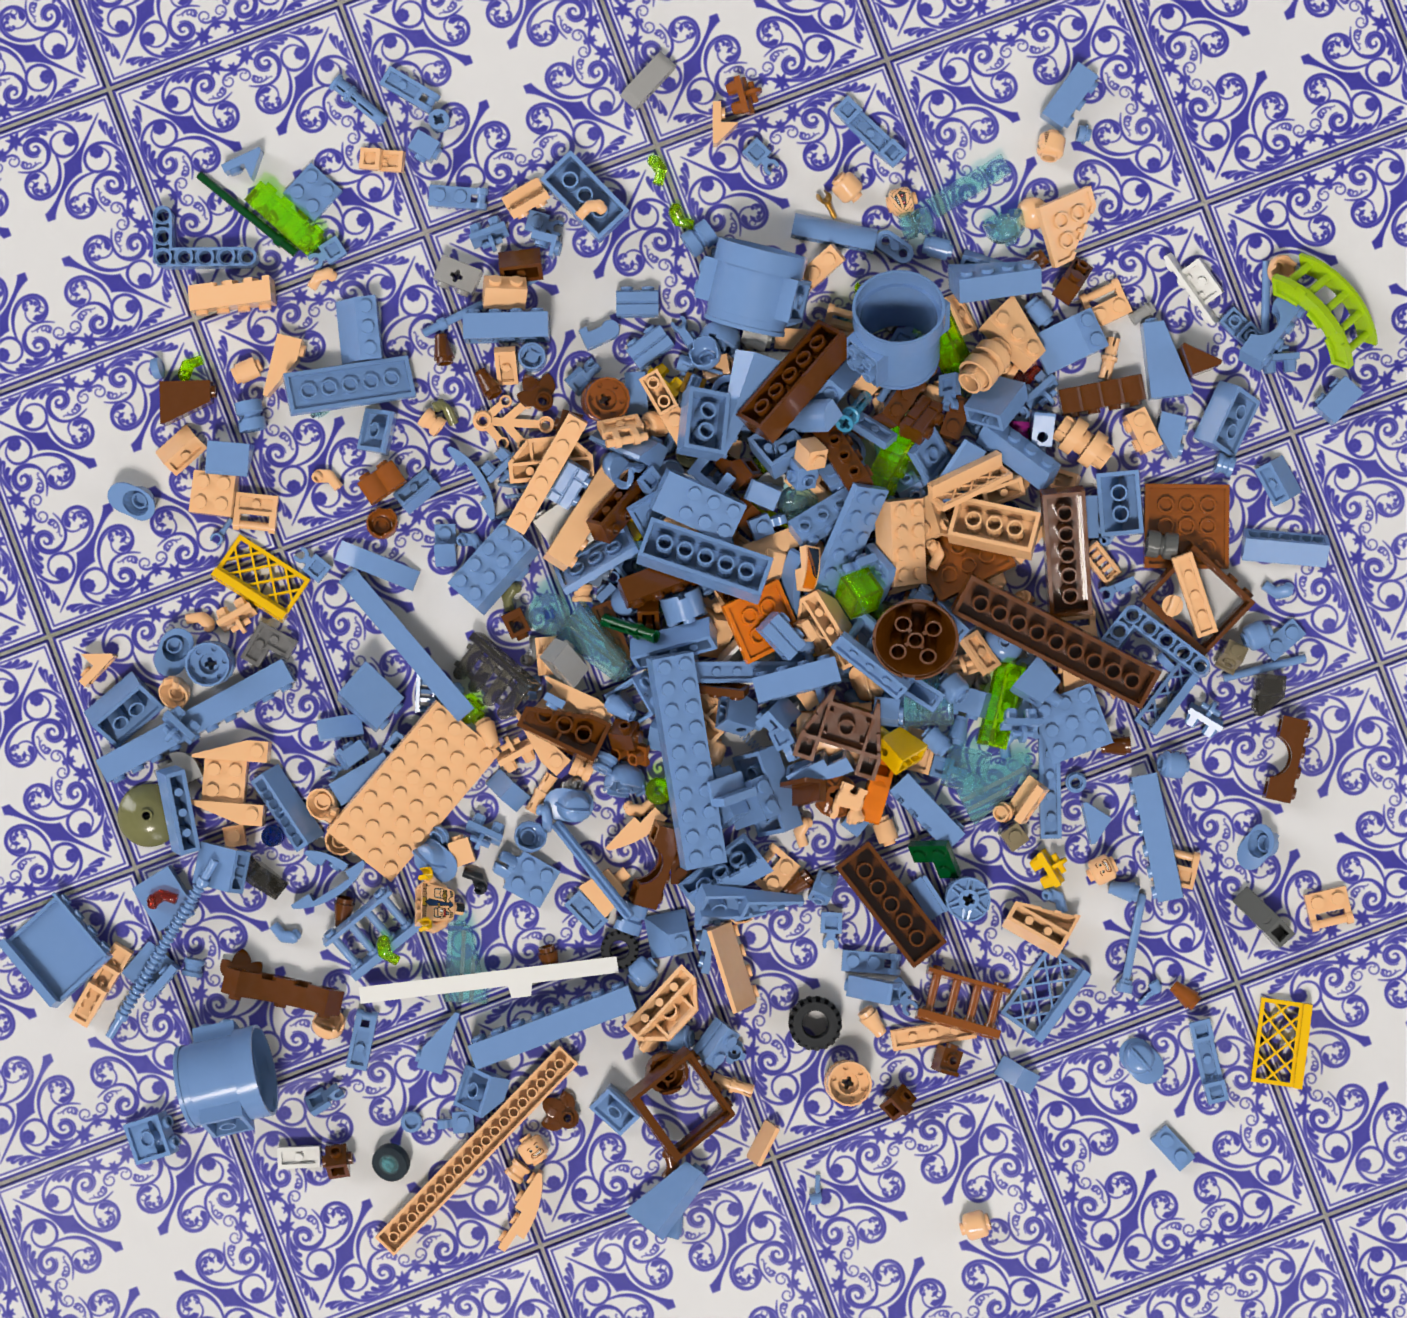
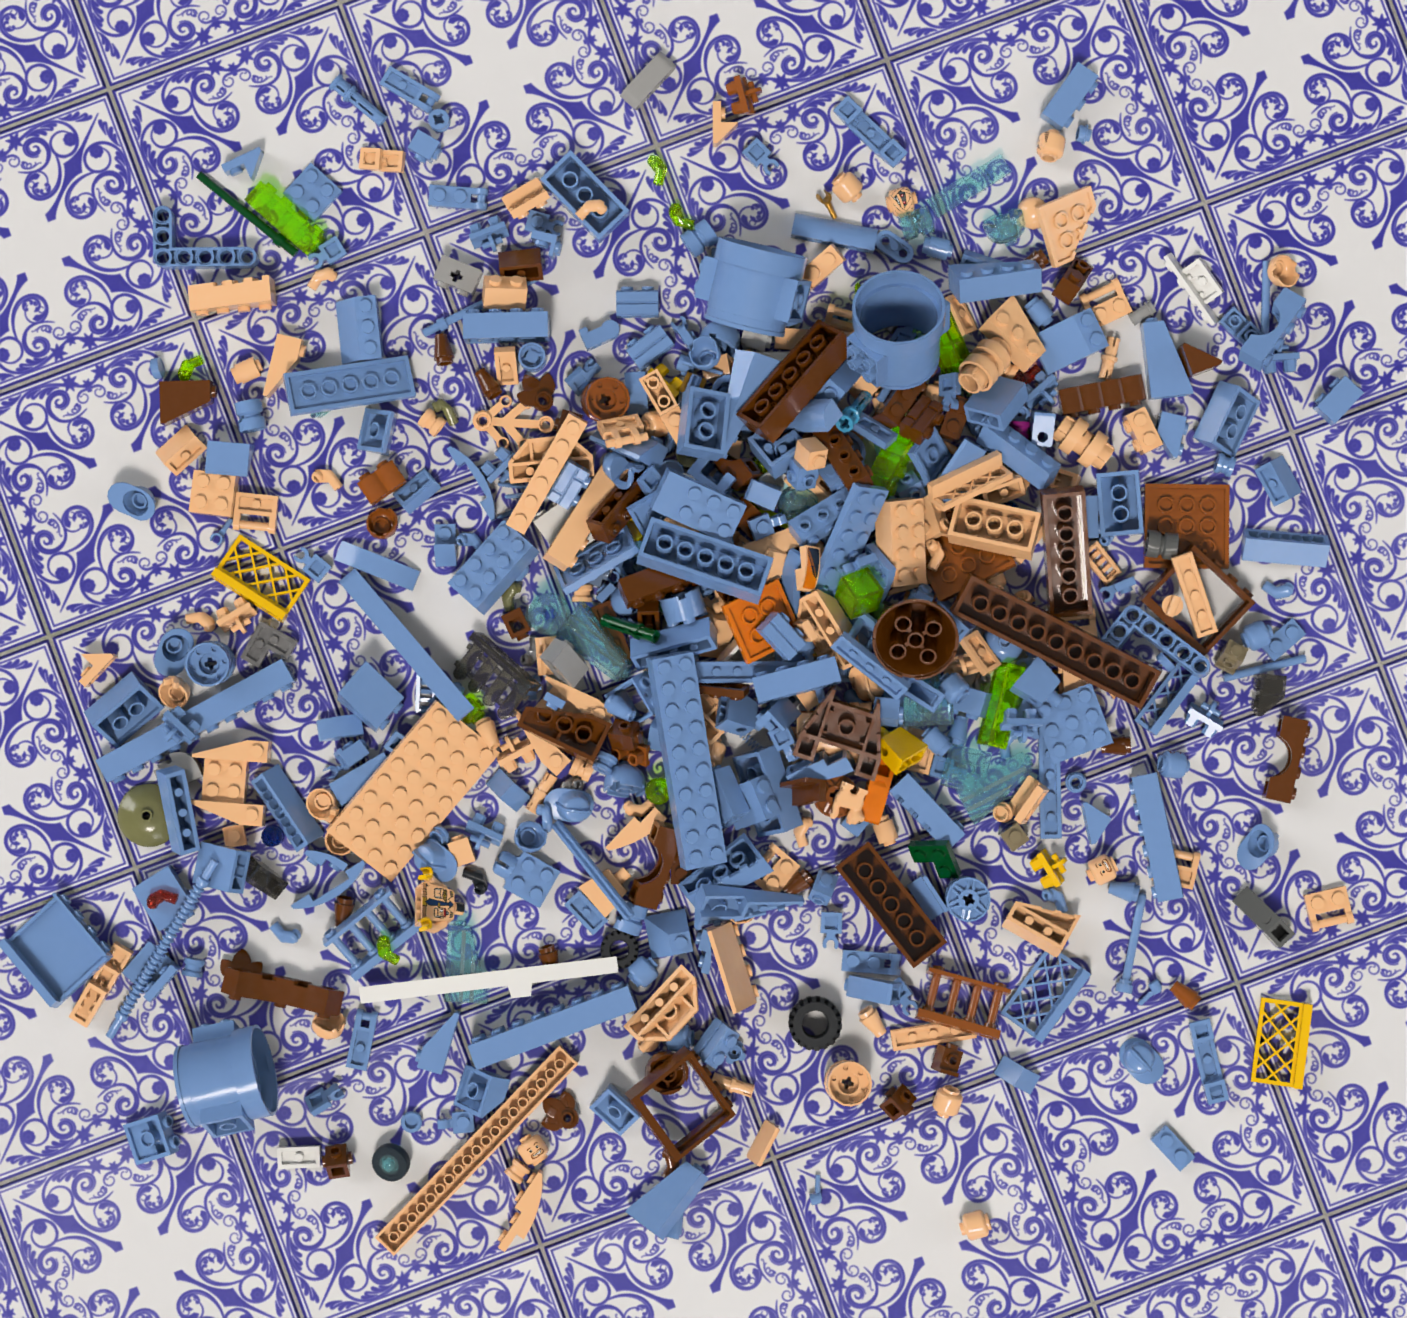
(729, 790): medium blue panel -> none
(947, 1101): none -> light nougat head
(1321, 315): lime fence -> none

